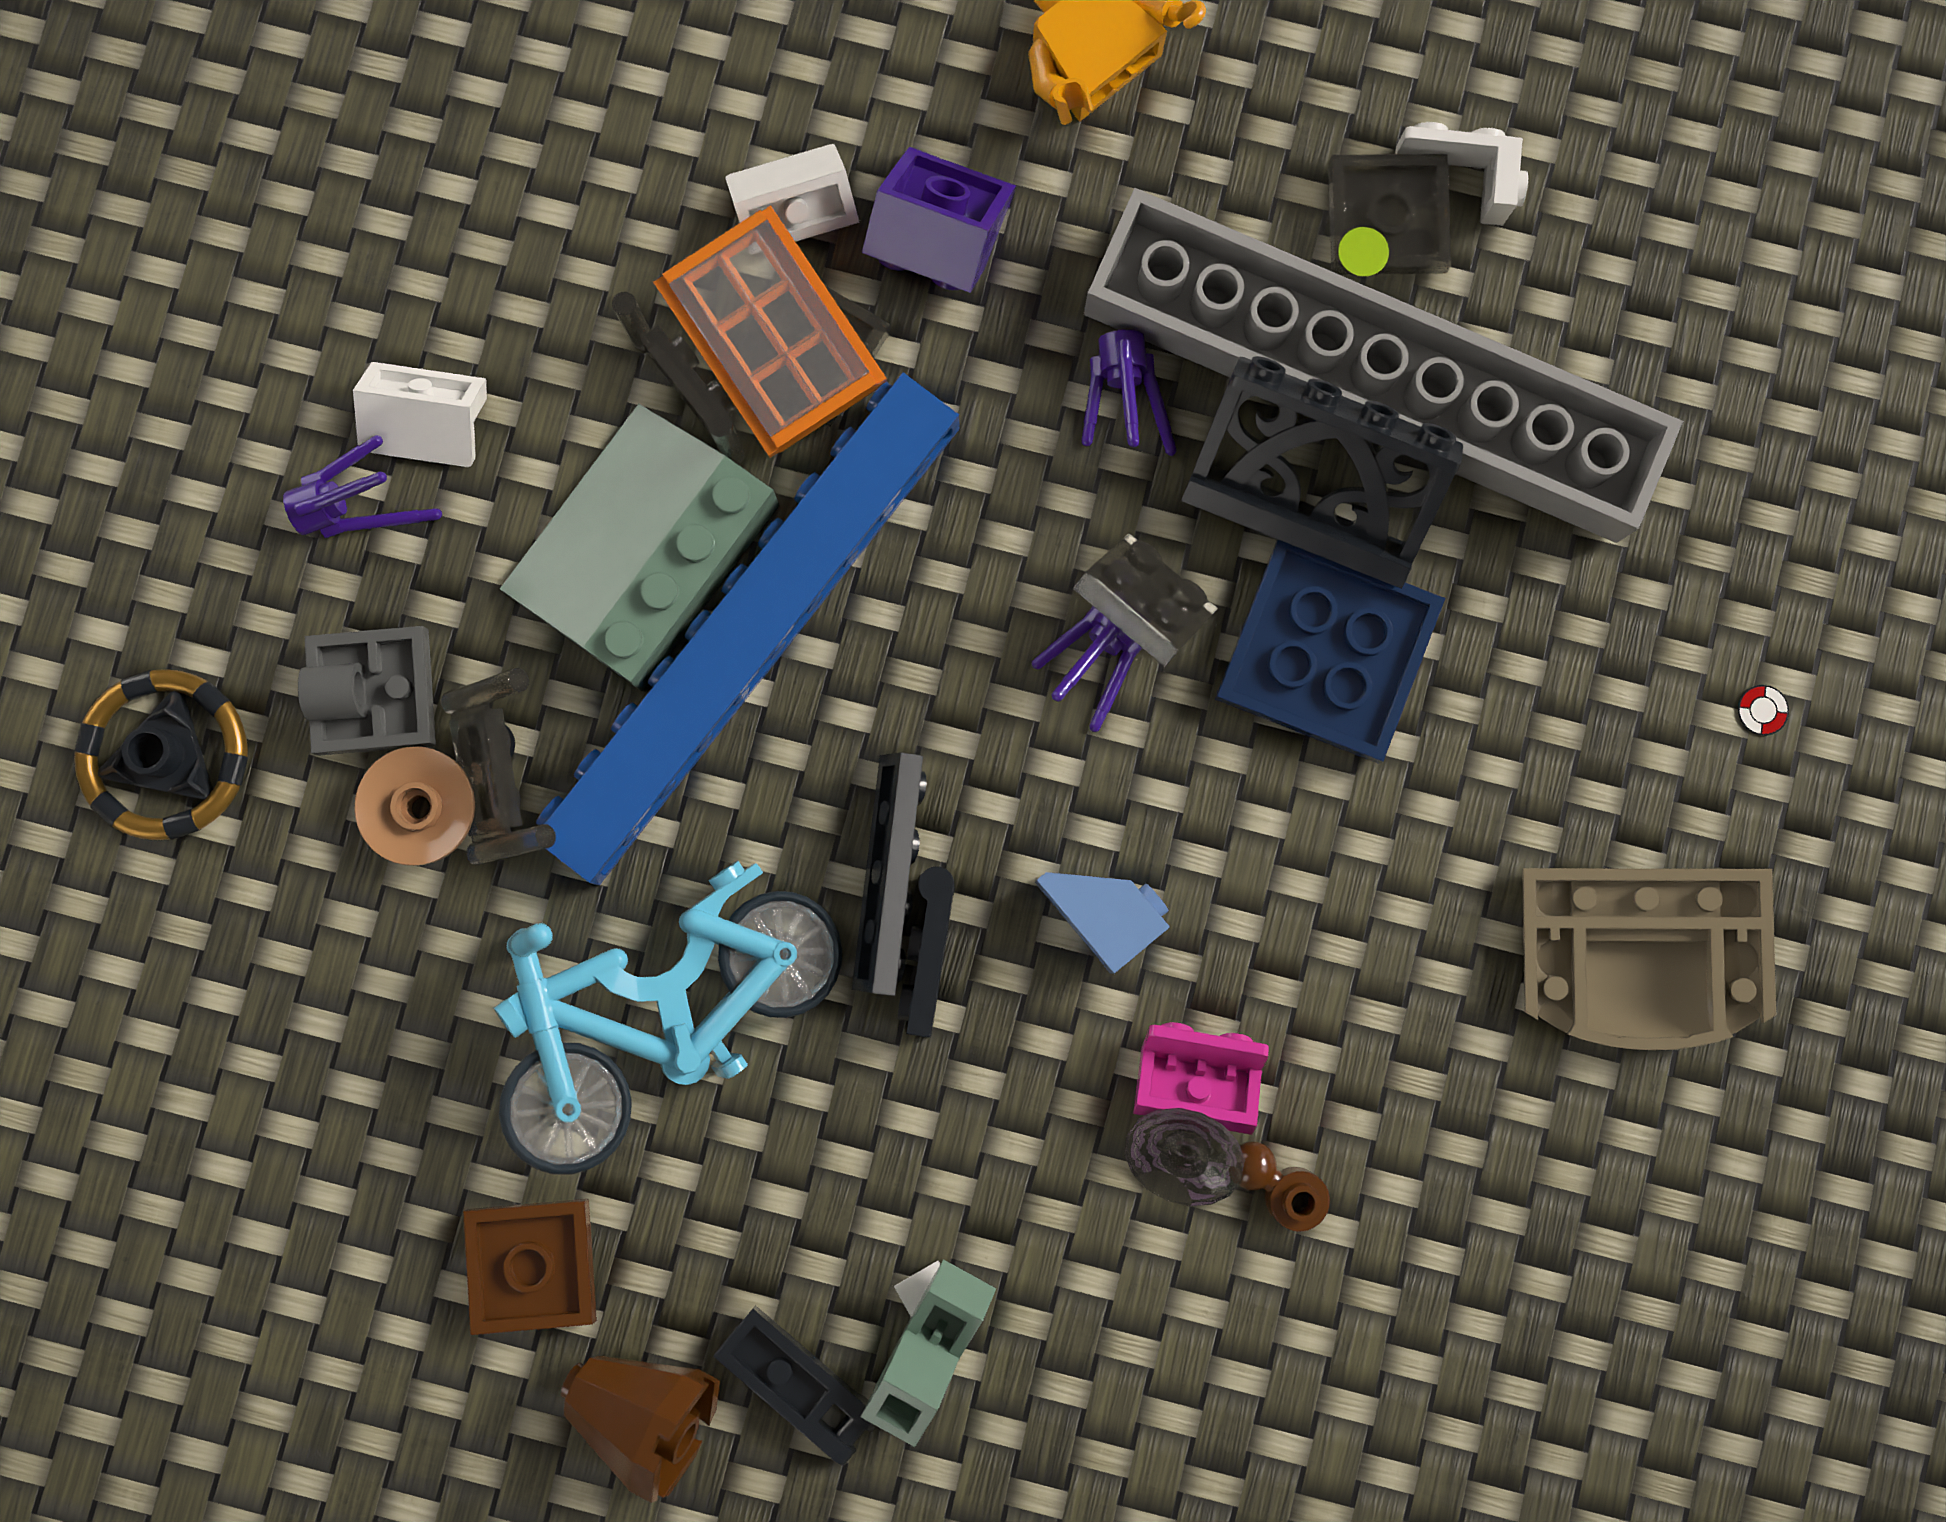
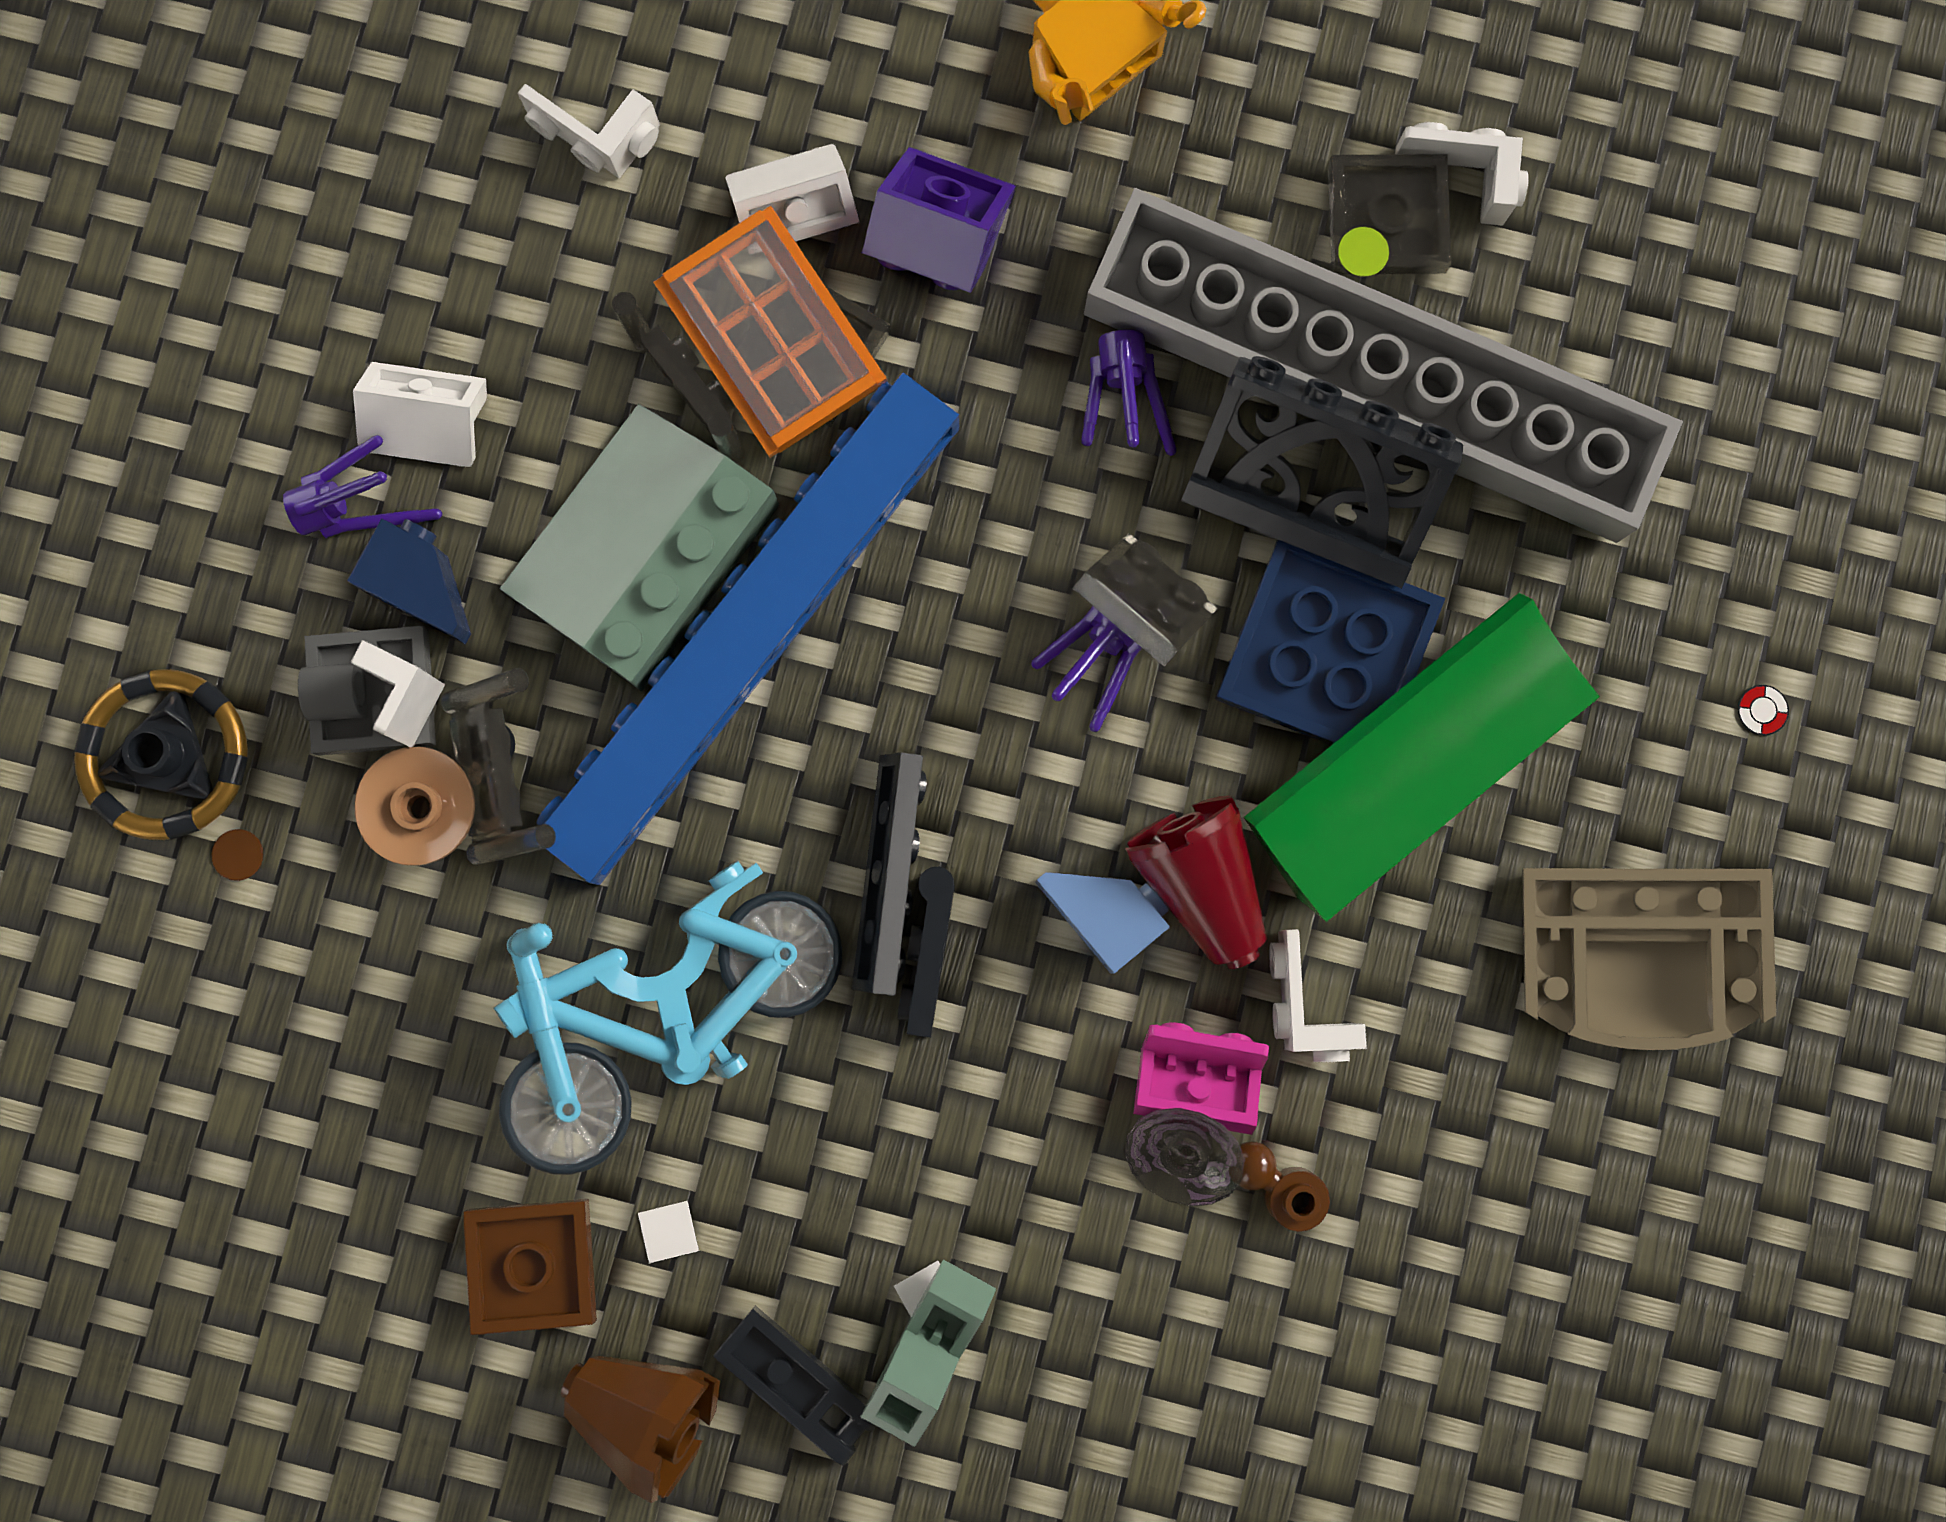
(237, 854): none -> reddish brown sticker
(410, 699): none -> white panel
(412, 577): none -> dark blue slope
(625, 136): none -> white bracket
(668, 1232): none -> white sticker
(1205, 878): none -> dark red cone
(1326, 1041): none -> white bracket
(1421, 758): none -> green arch

